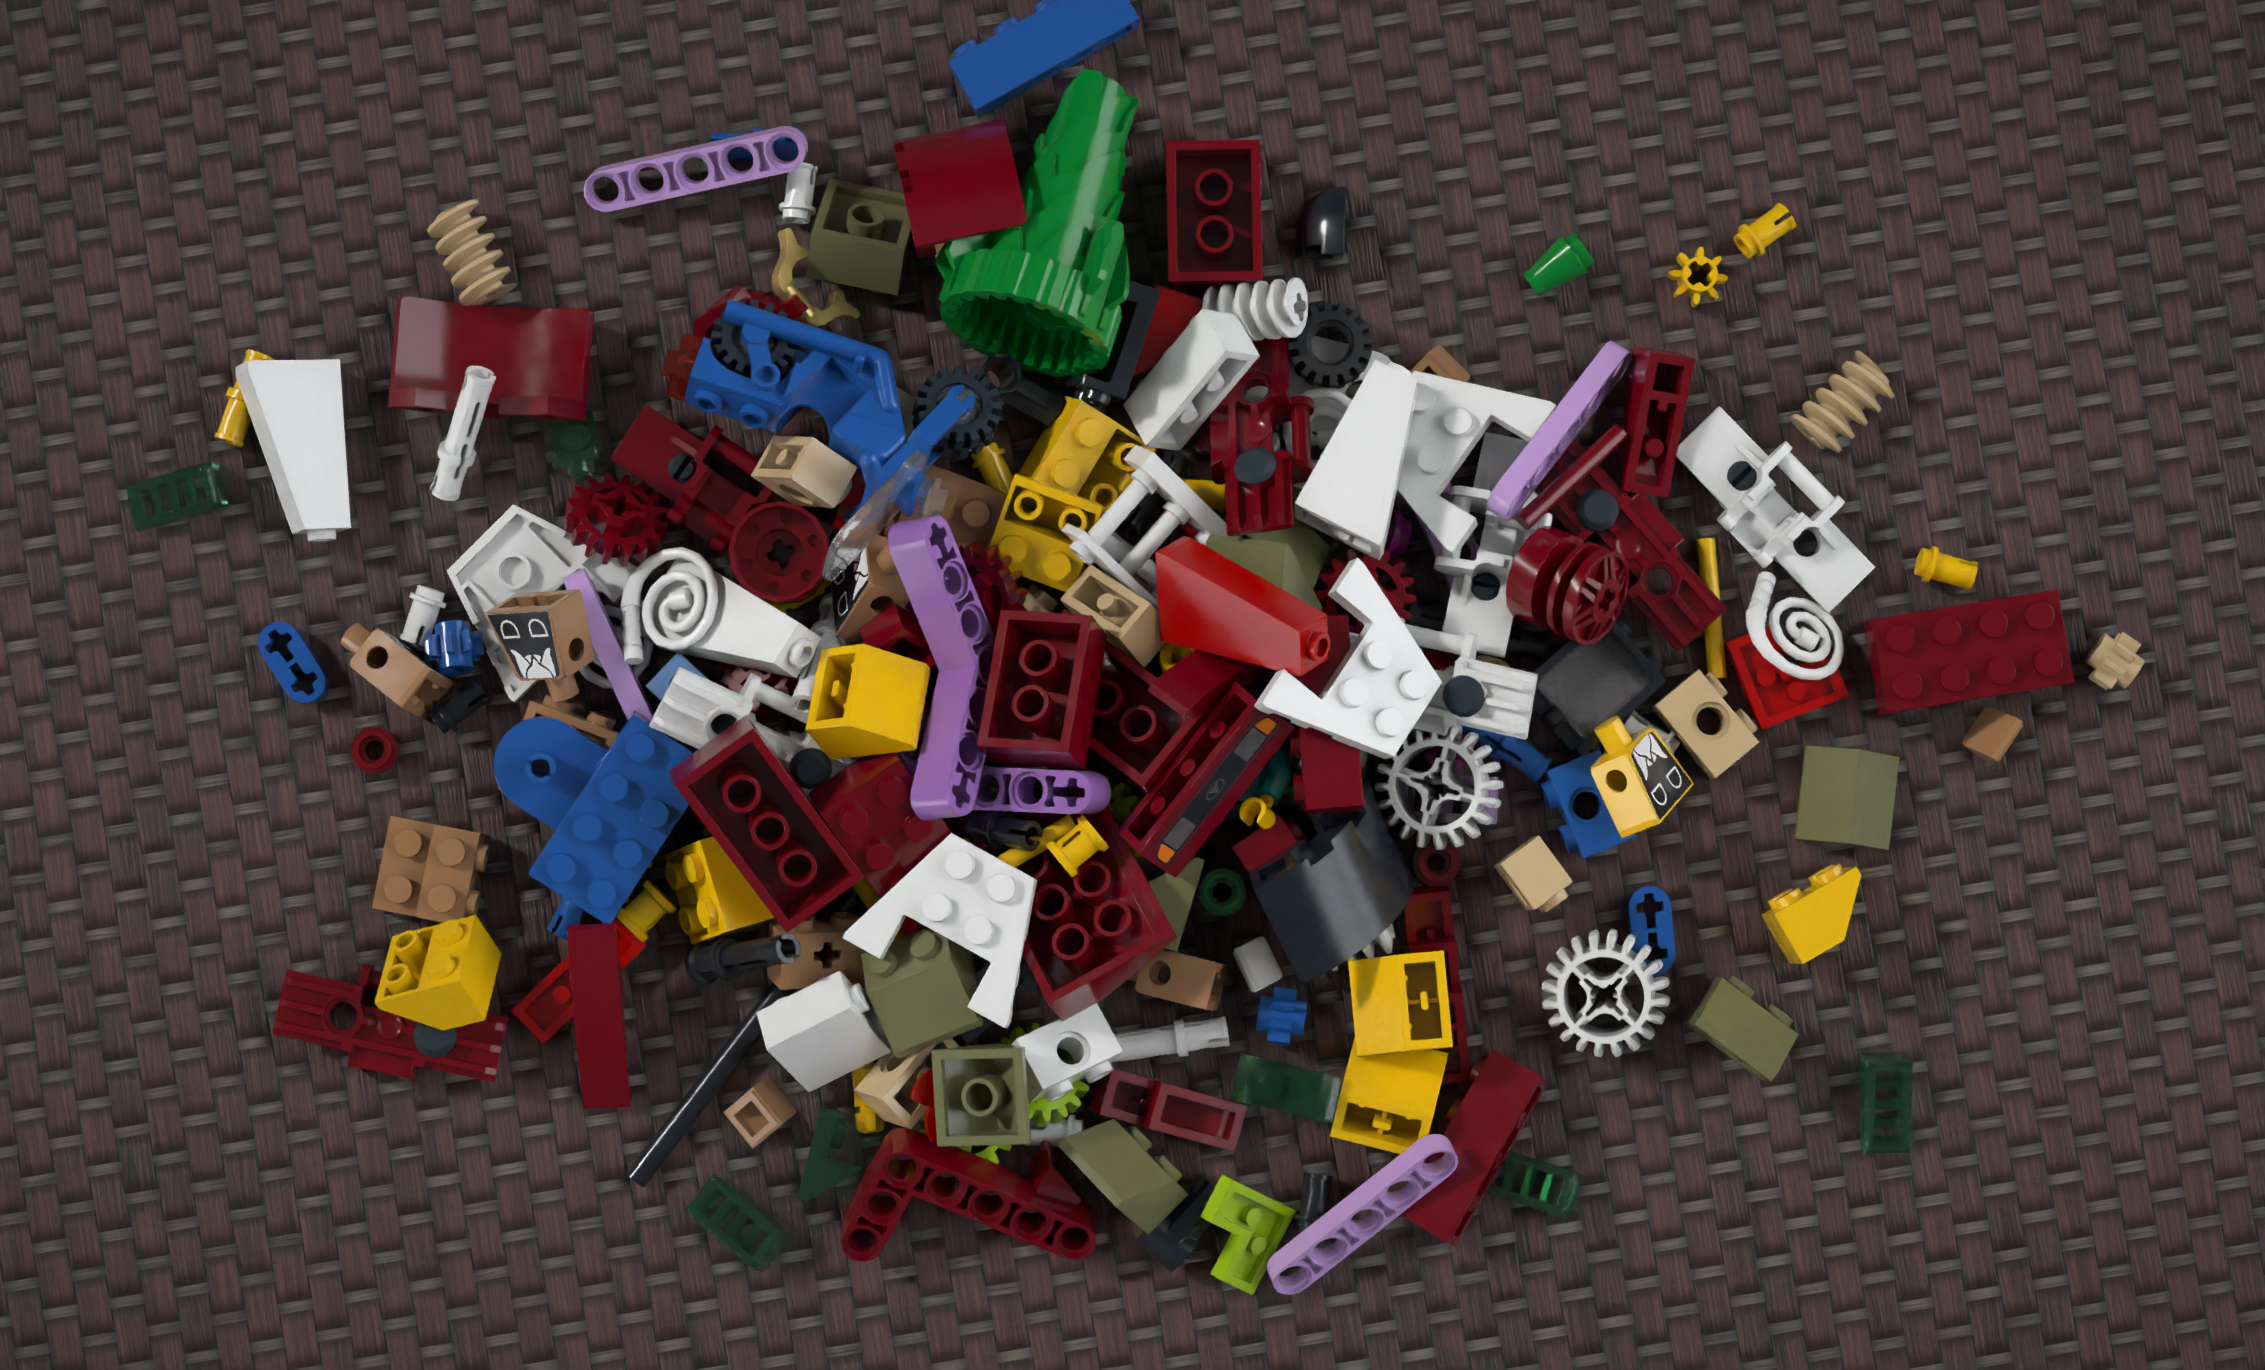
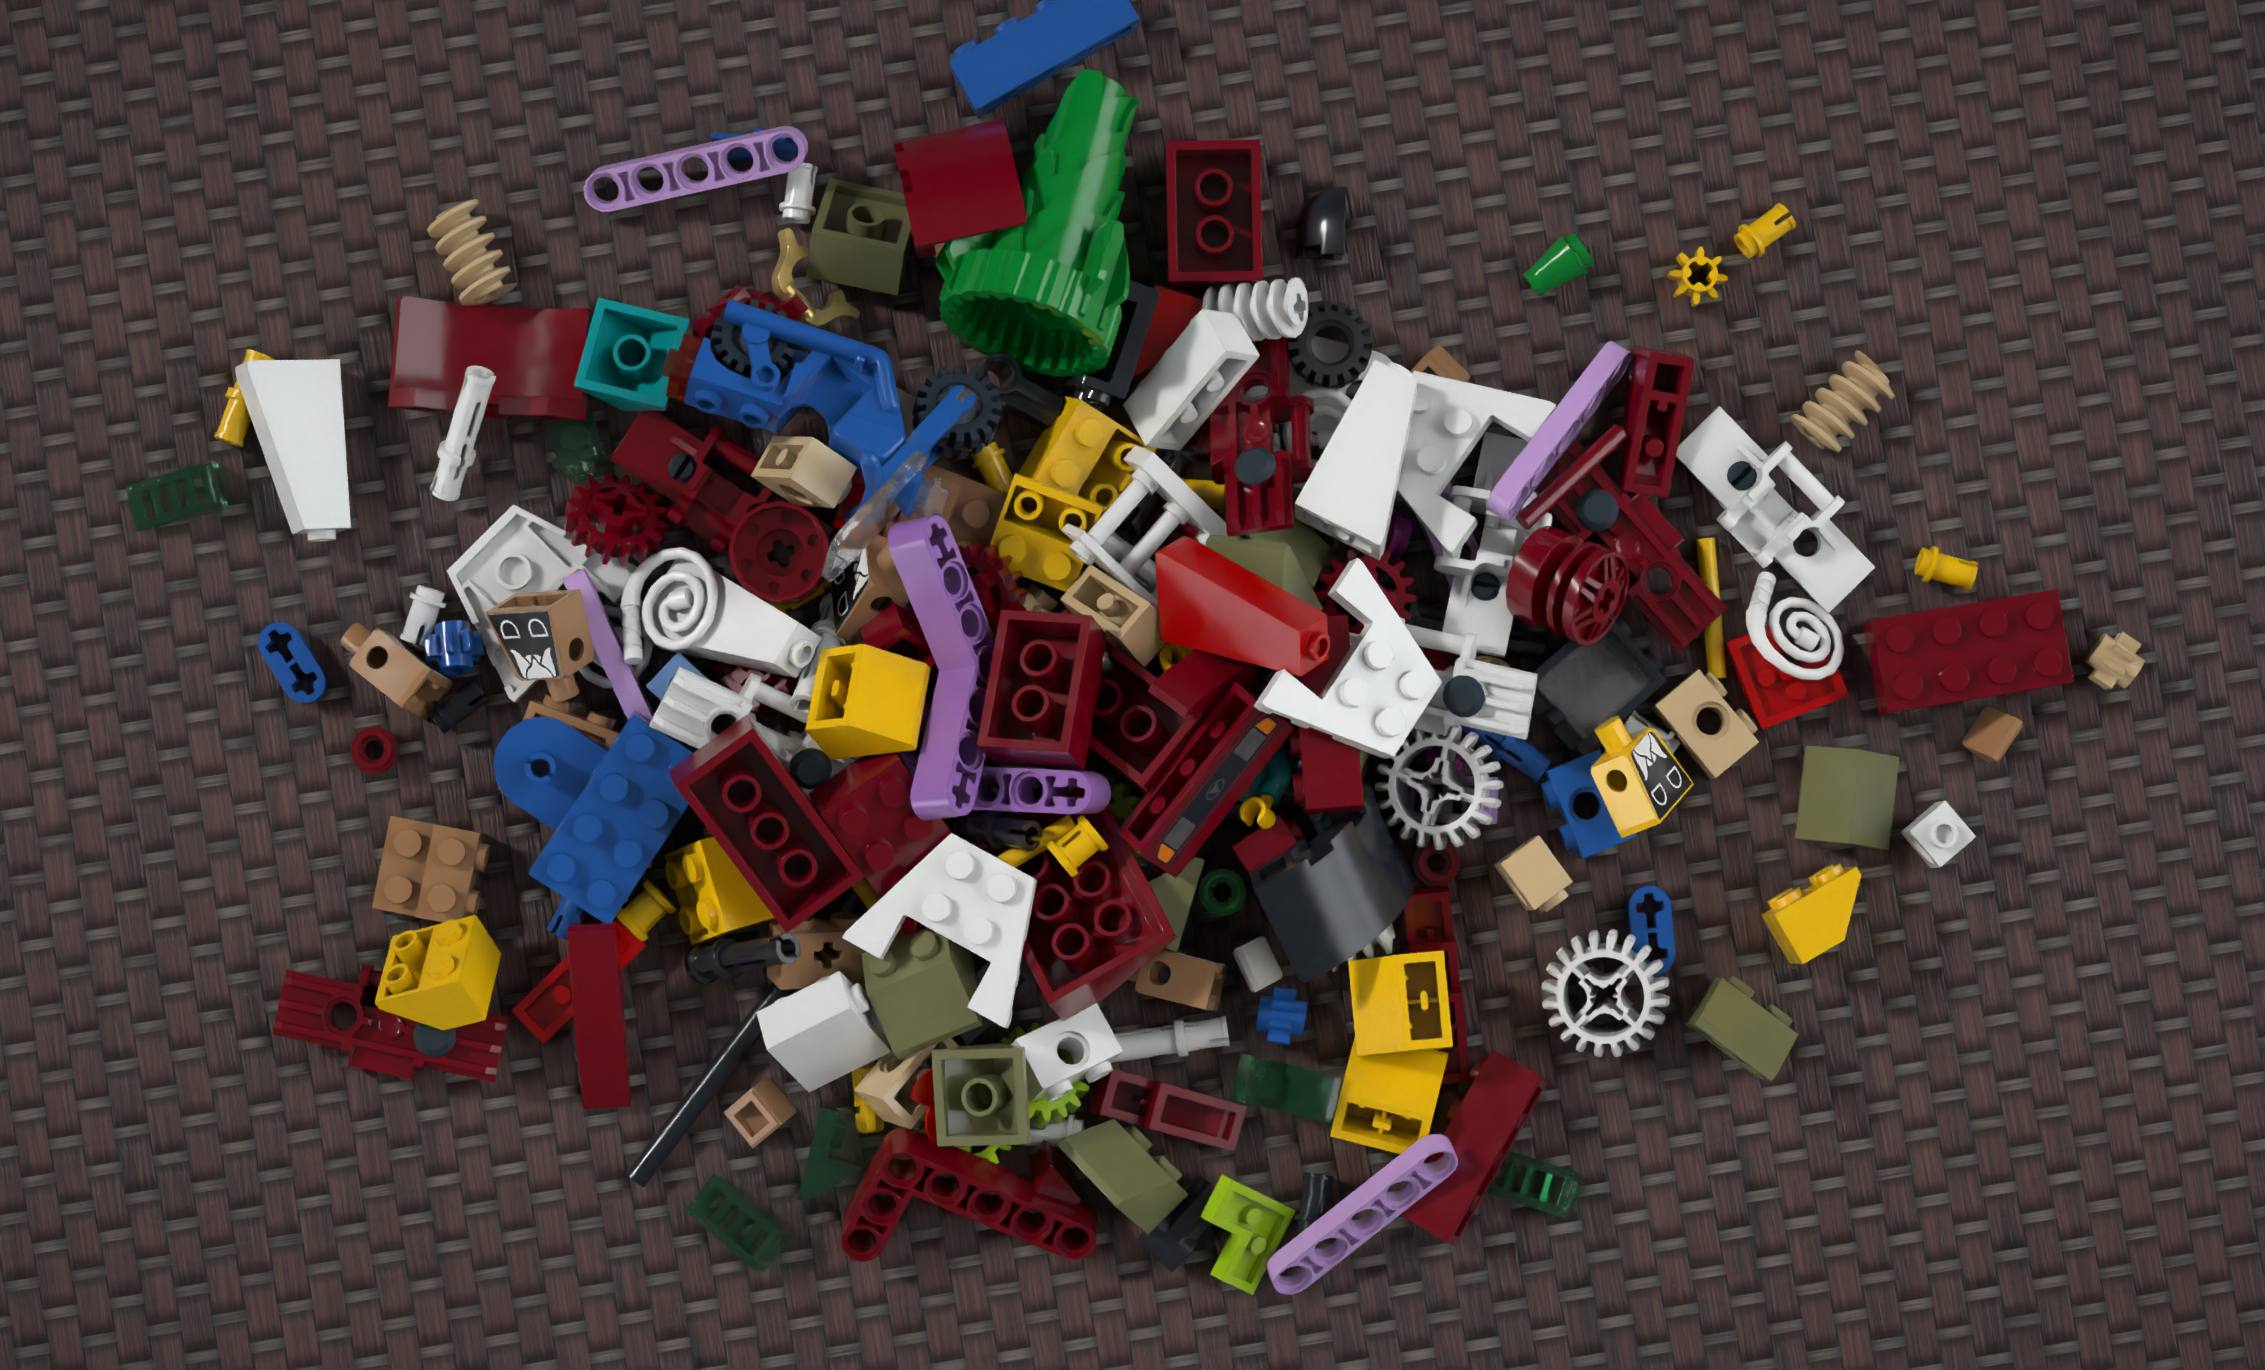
(627, 355): none -> teal slope
(1885, 1062): clear green slope -> none
(1938, 834): none -> white brick

